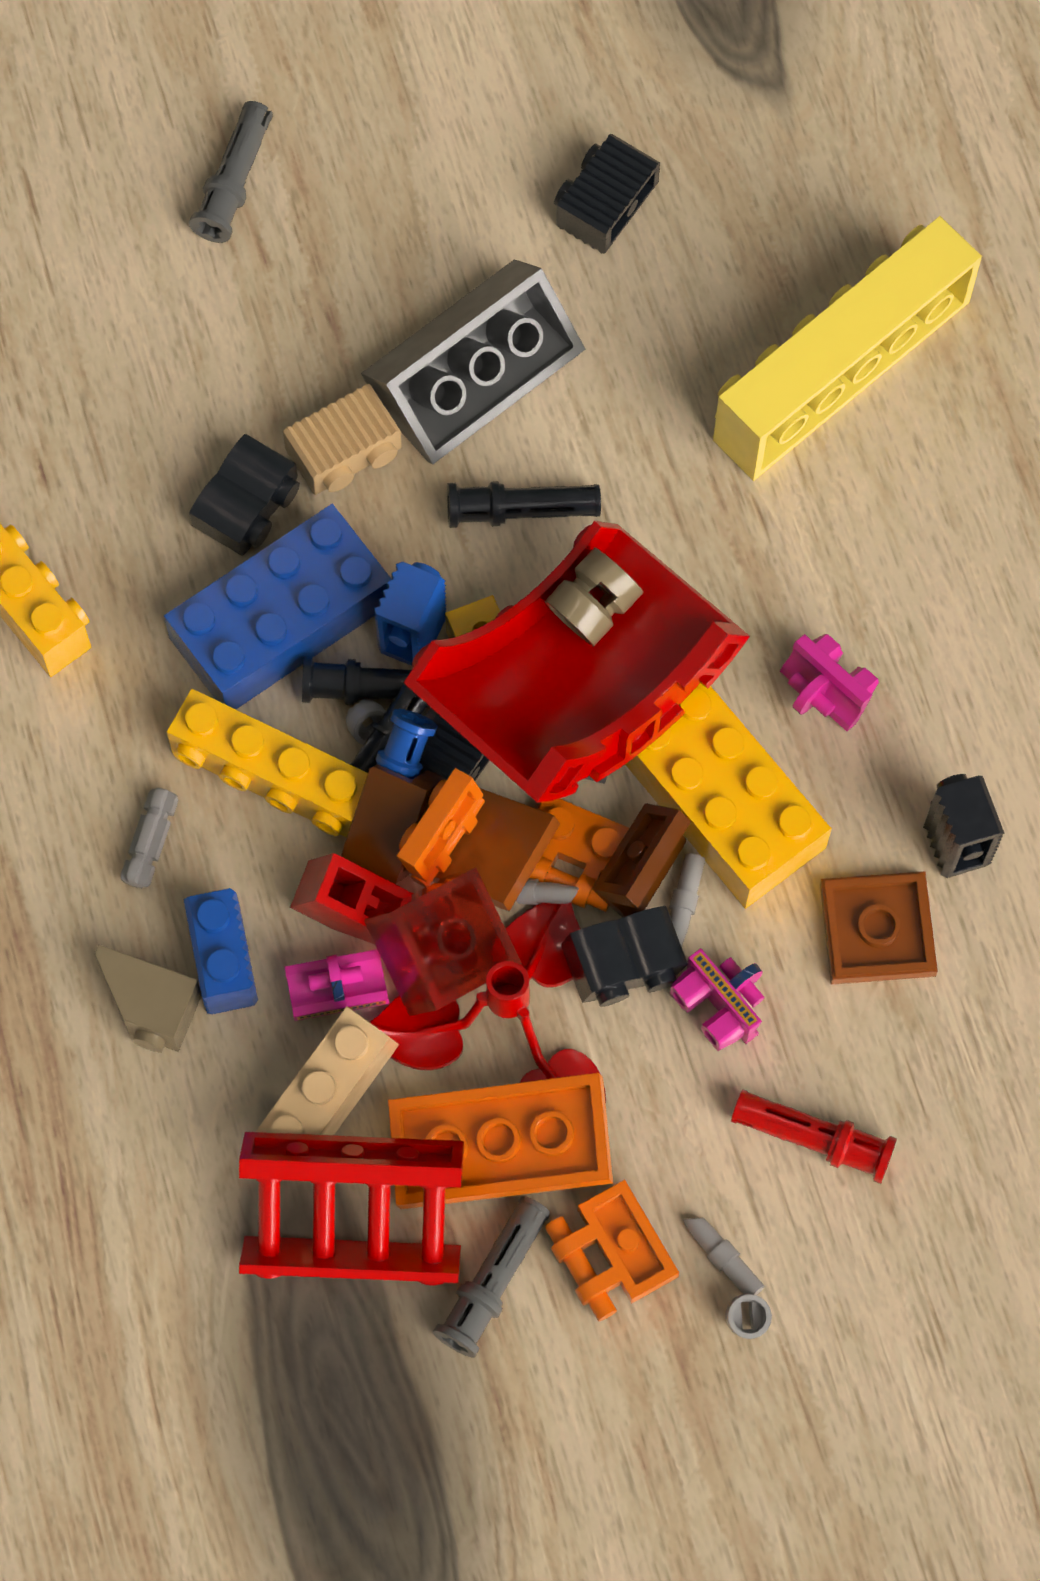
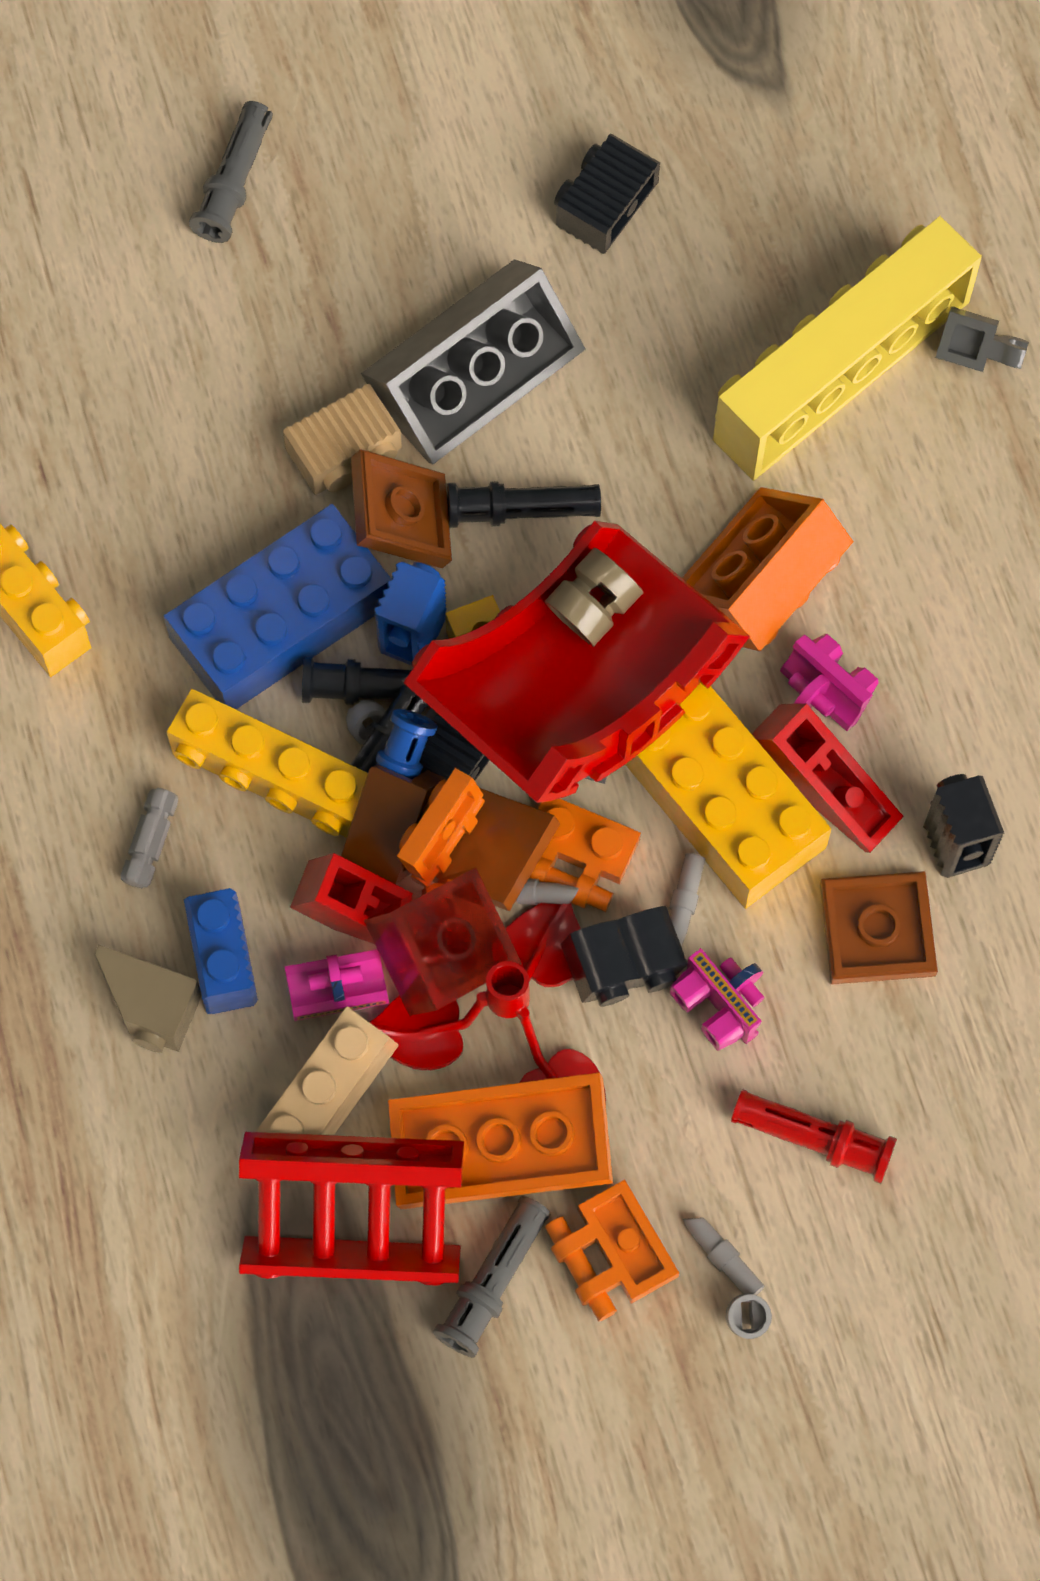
(244, 495): black brick -> none
(401, 509): none -> dark orange tile
(642, 859): reddish brown panel -> none
(769, 561): none -> orange slope
(827, 774): none -> red slope
(972, 339): none -> dark grey plate

